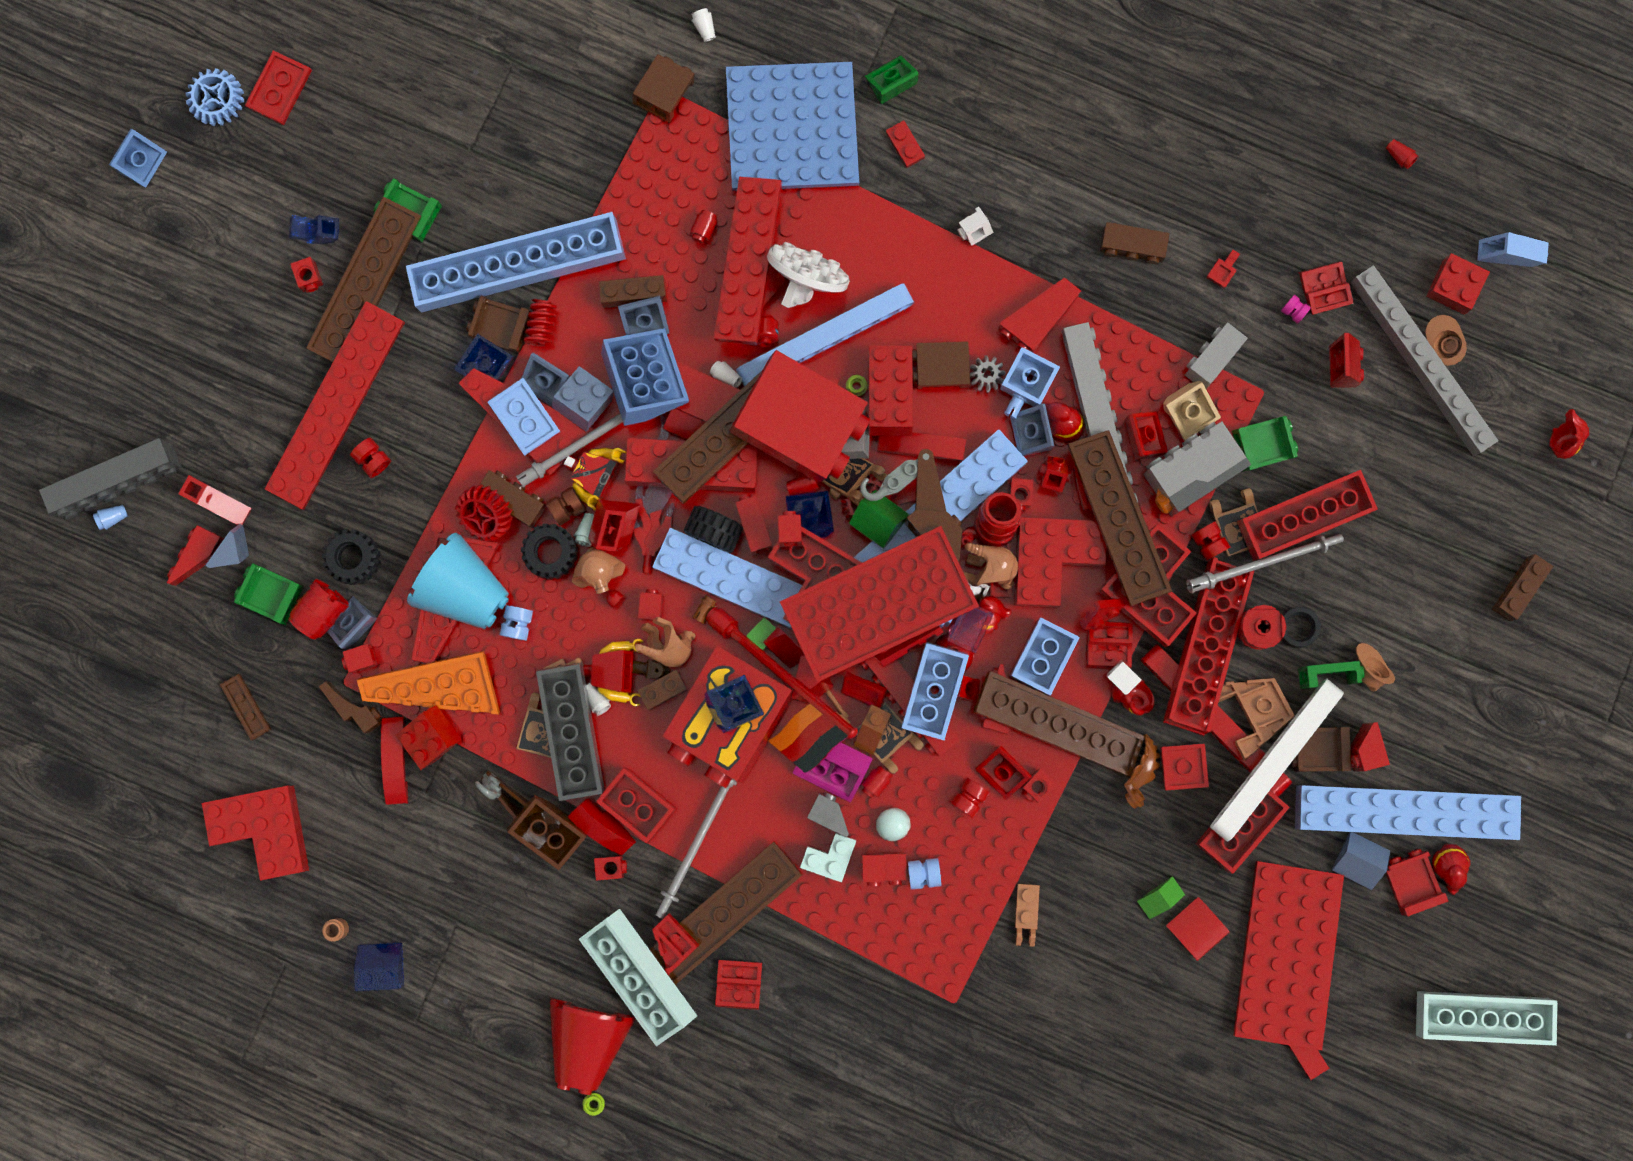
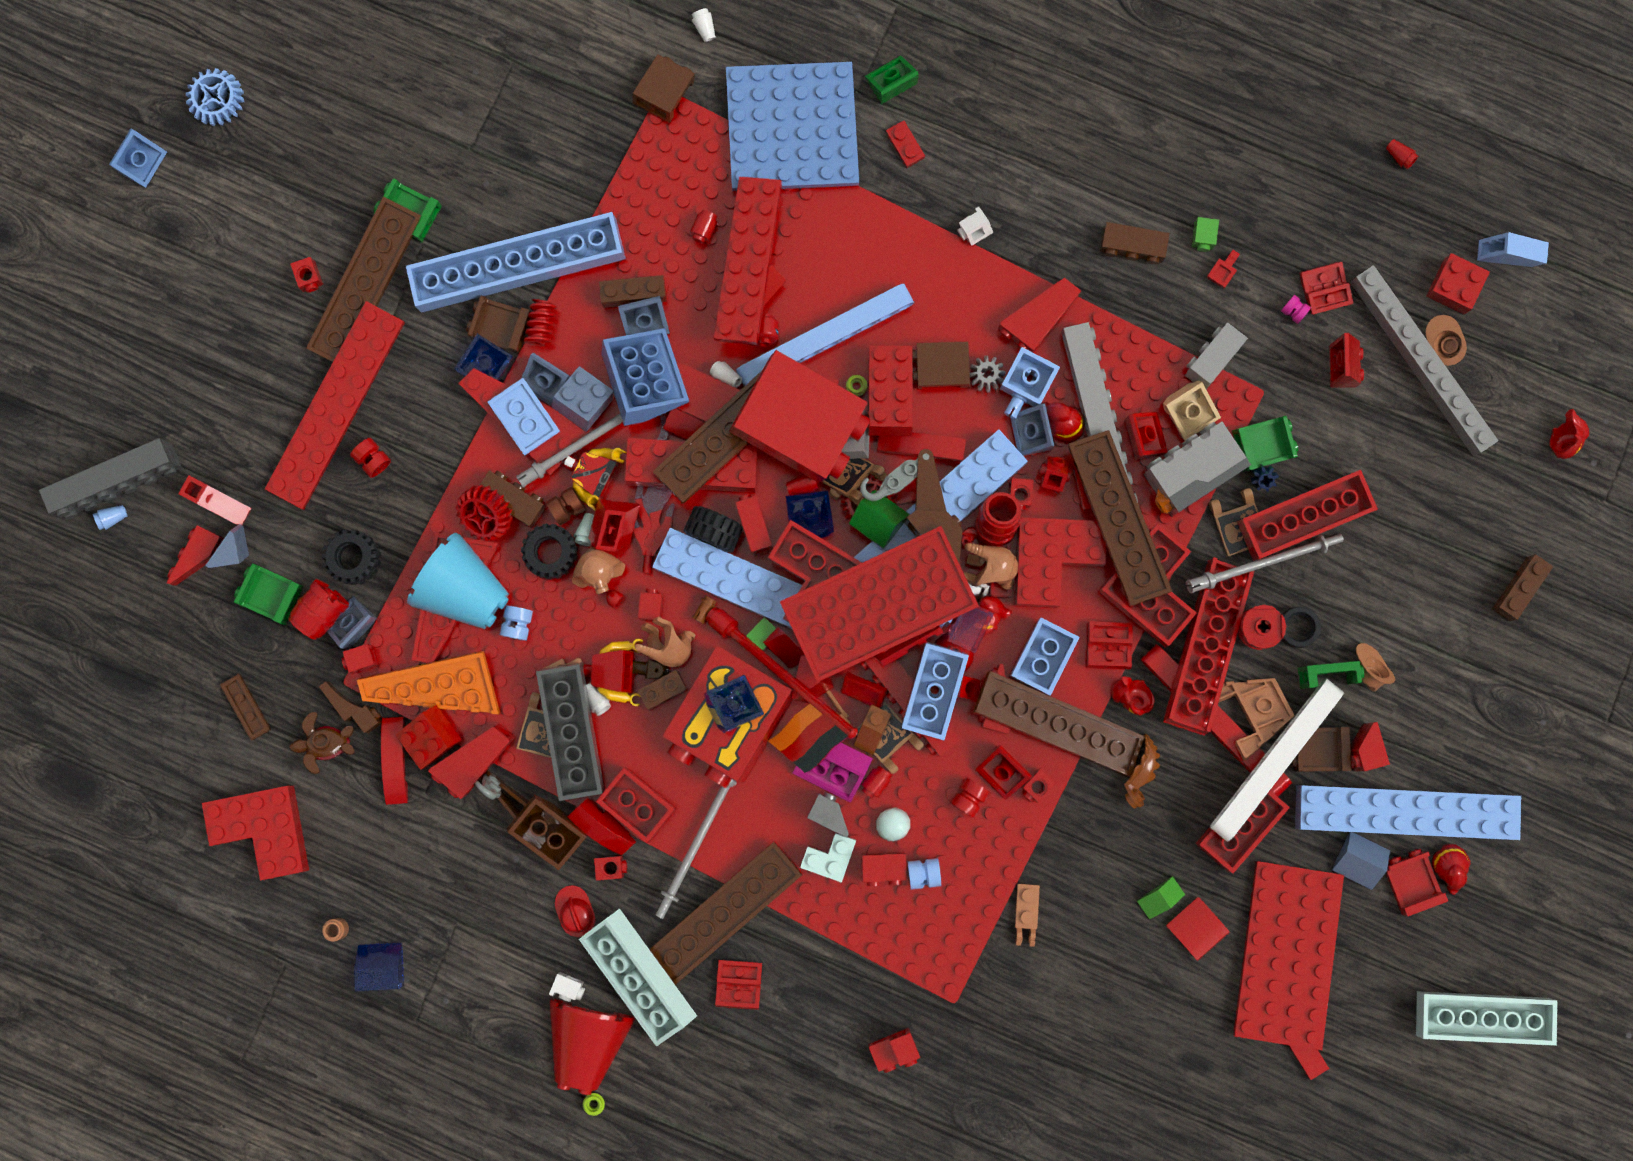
(278, 87): red tile -> none
(315, 231): clear blue brick -> none
(321, 743): none -> reddish brown animal
(471, 761): none -> red slope
(567, 987): none -> white brick
(574, 911): none -> red piece
(673, 942): red wing -> none
(789, 529): red brick -> none
(806, 273): white bracket -> none
(894, 1050): none -> red brick
(1104, 610): red wing -> none
(1123, 677): white panel -> none
(1184, 767): red plate -> none
(1205, 234): none -> bright green brick
(1218, 543): red wheel -> none
(1270, 478): none -> dark blue gear

